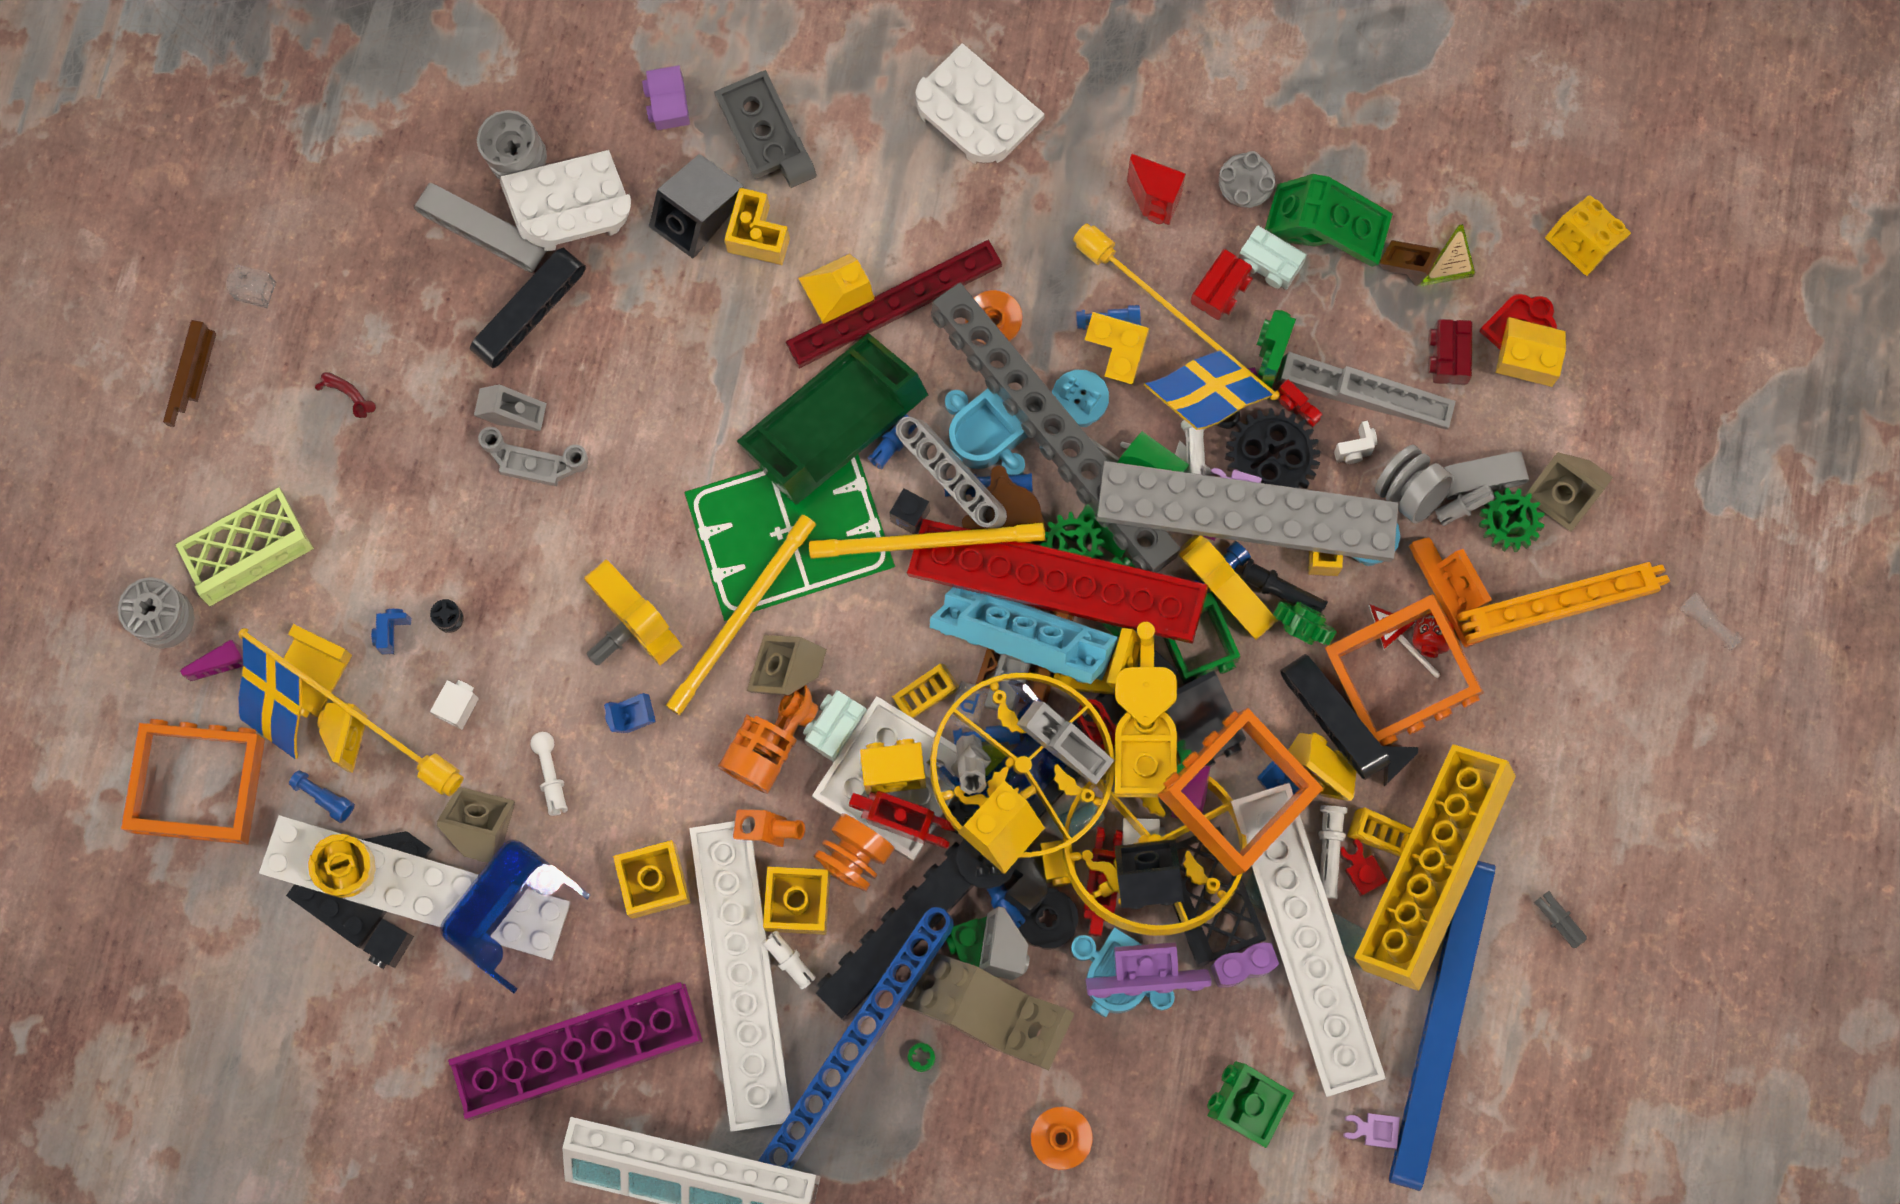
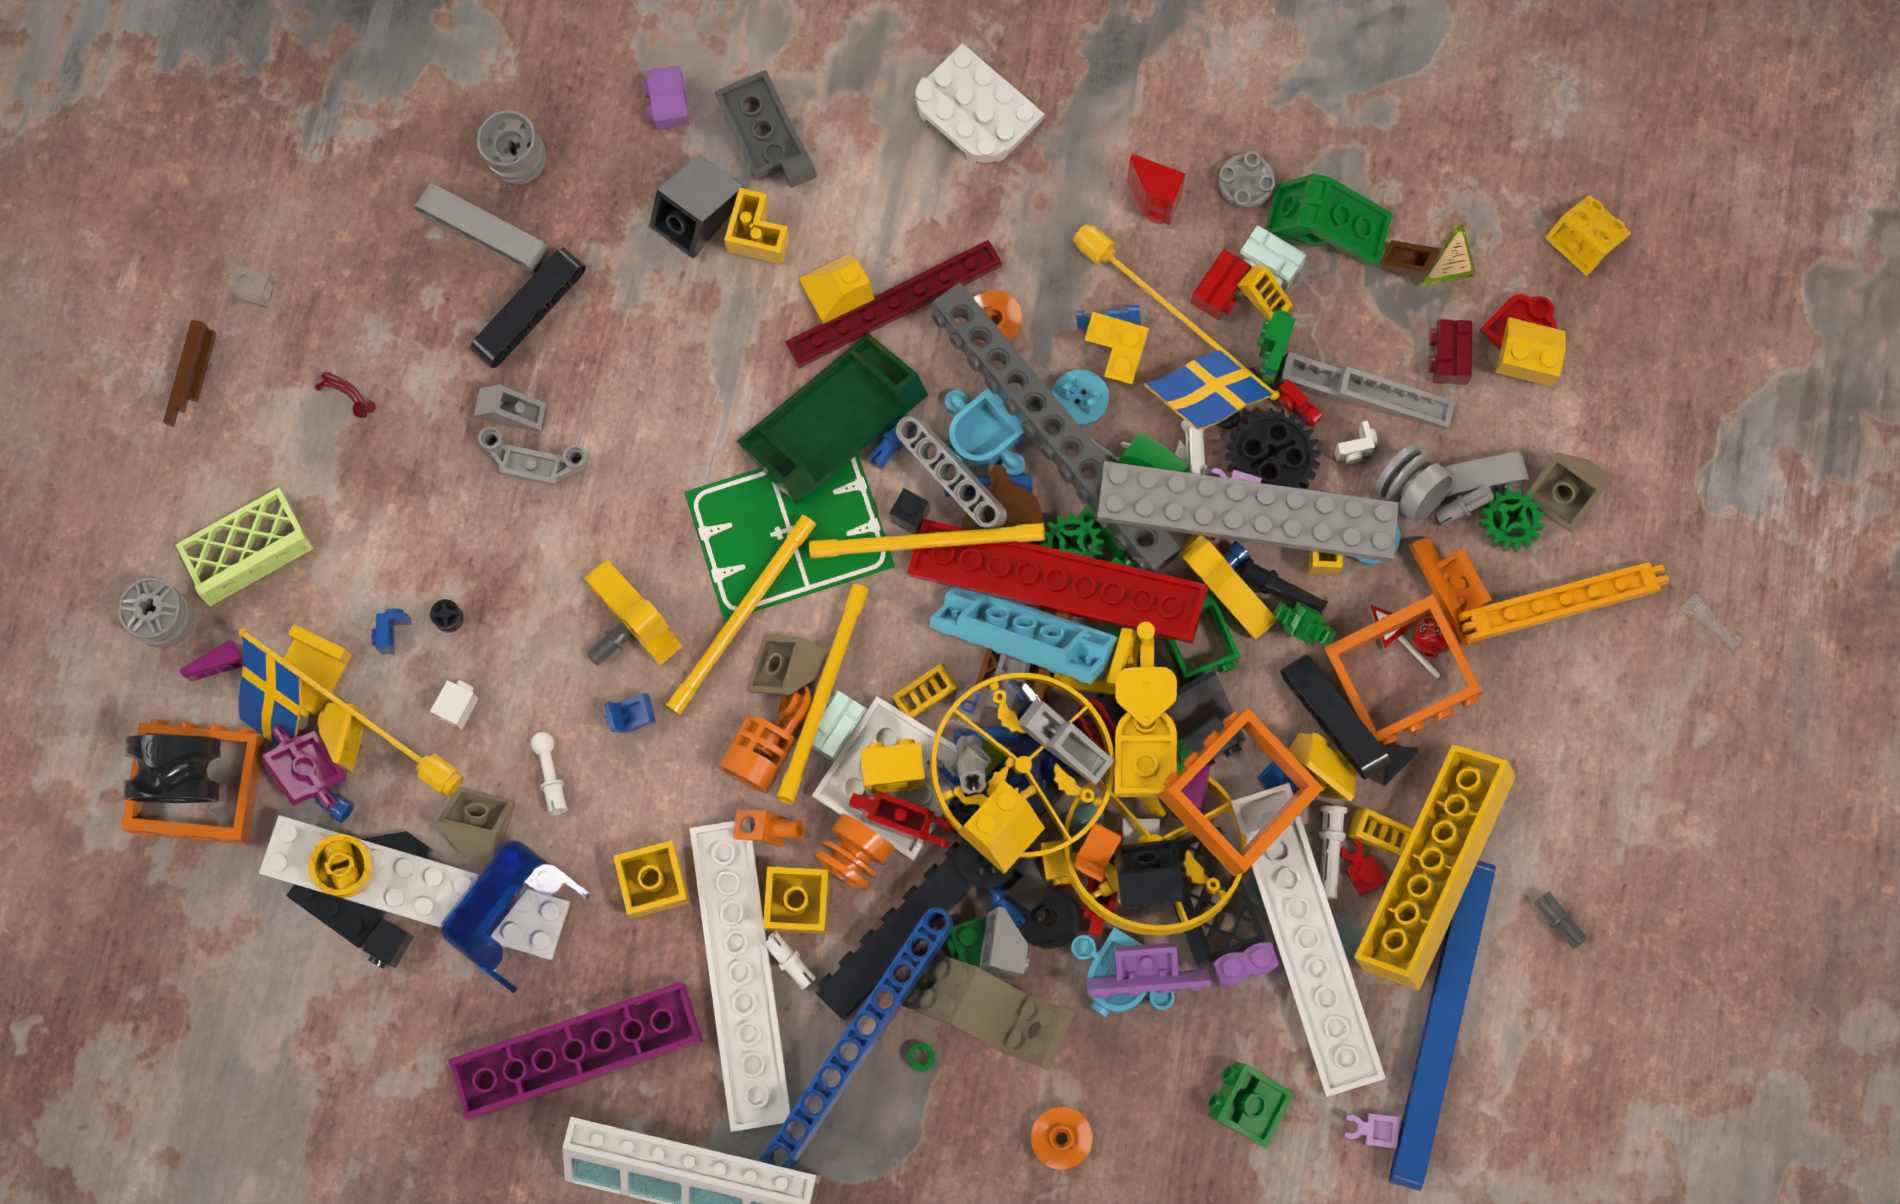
(172, 769): none -> black piece
(303, 768): none -> magenta plate
(567, 200): white plate -> none
(793, 776): none -> yellow piece
(1097, 851): none -> orange bracket
(1248, 286): none -> yellow slope

